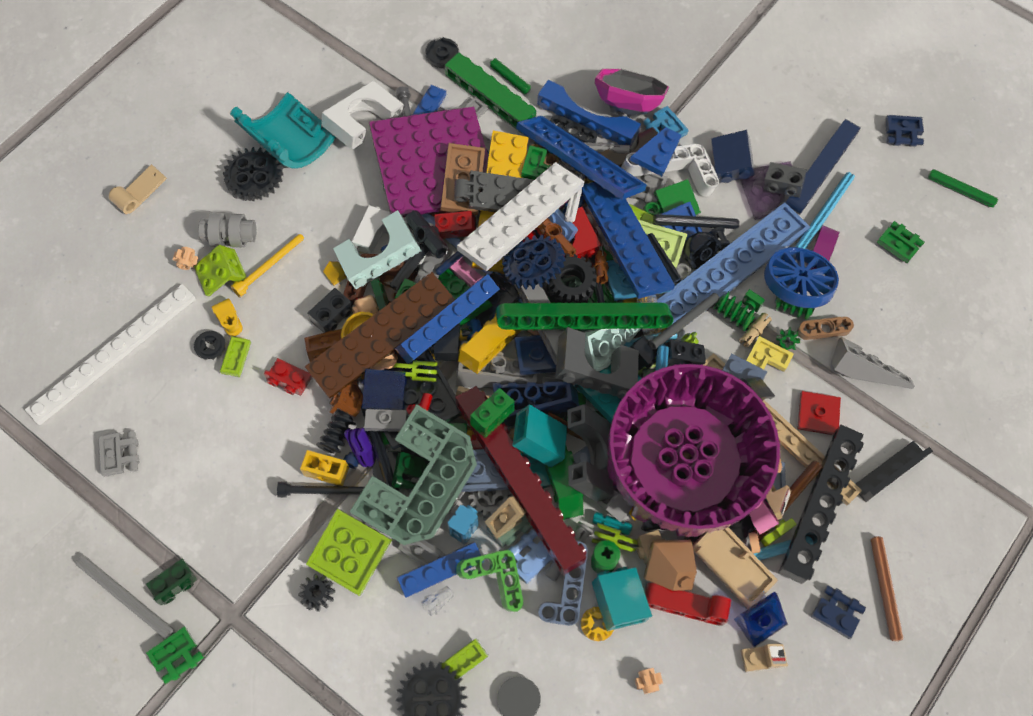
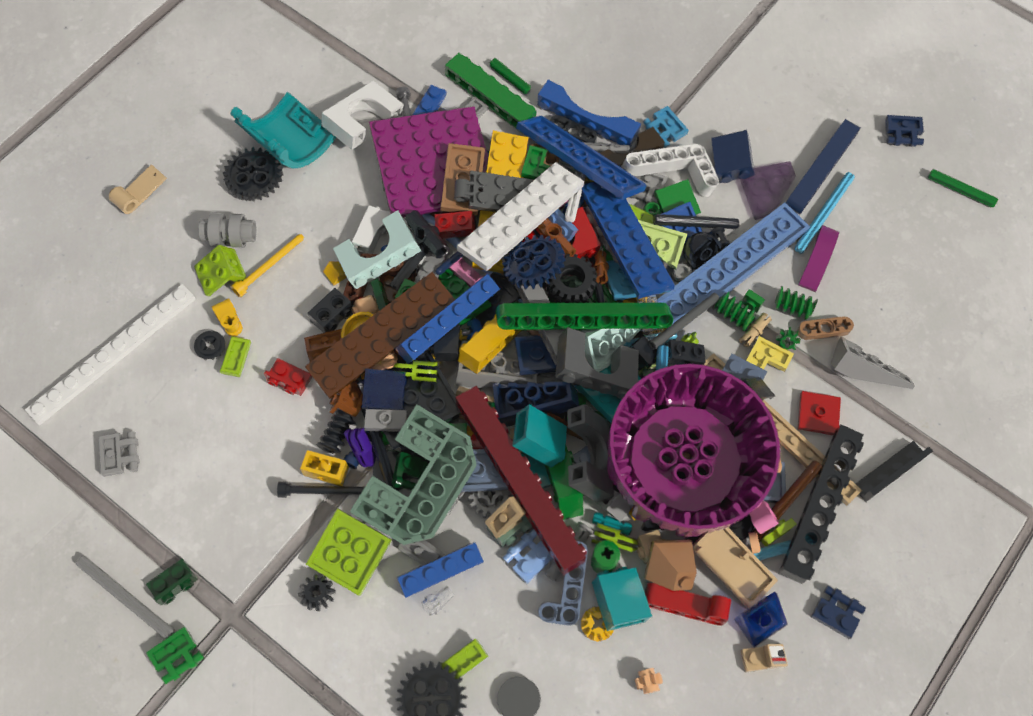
(185, 258): light nougat gear -> none
(425, 403): red arm -> none
(441, 51): black tile -> none
(463, 523): dark azure brick -> none
(492, 413): green brick -> none
(497, 567): bright green beam -> none
(629, 91): rock -> none
(657, 152): blue wing -> none
(664, 258): black axle -> none
(778, 500): tan slope -> none
(784, 179): dark grey brick -> none
(797, 278): blue piece -> none
(886, 588): nougat axle -> none
(897, 244): green plate -> none

